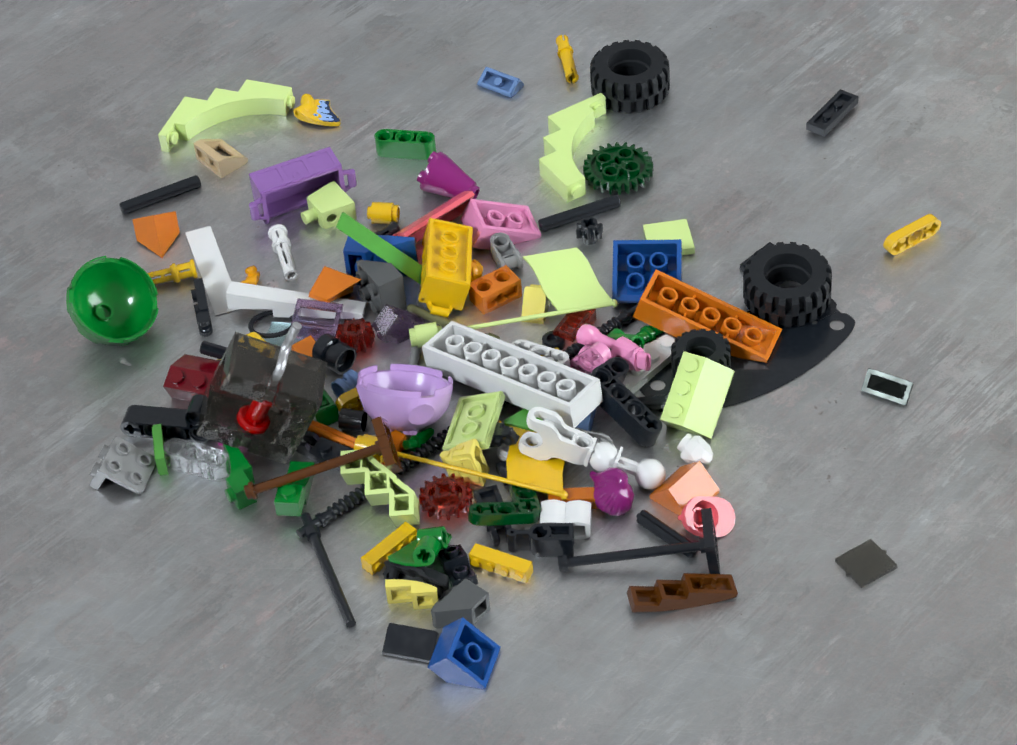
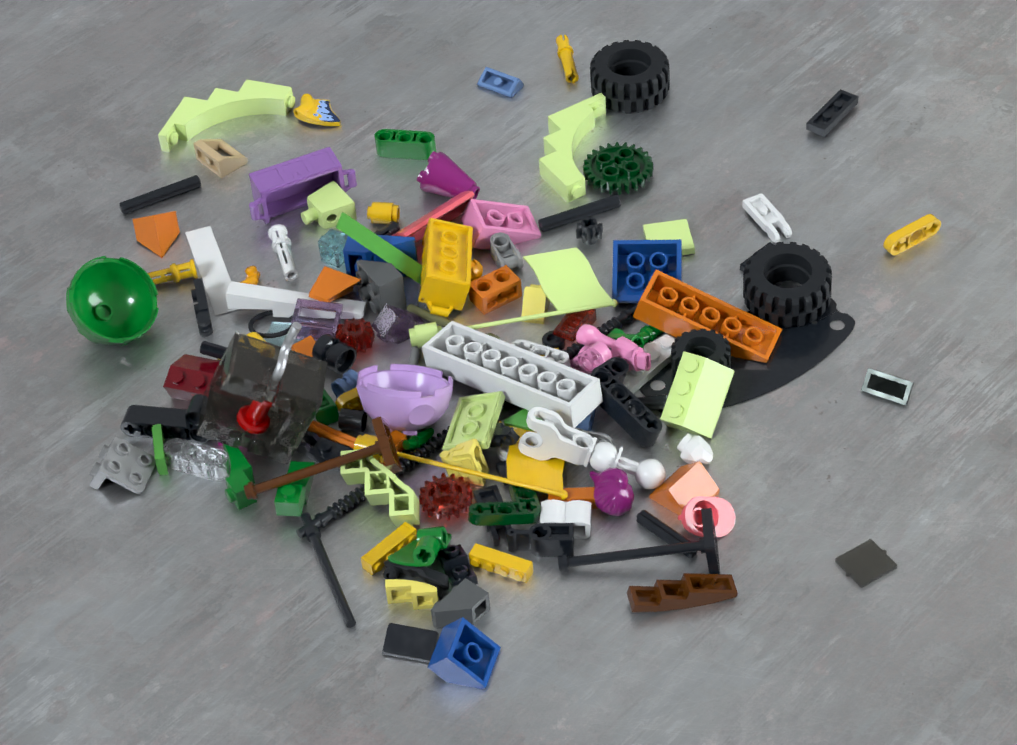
(331, 247): none -> clear light blue brick
(767, 217): none -> white hinge

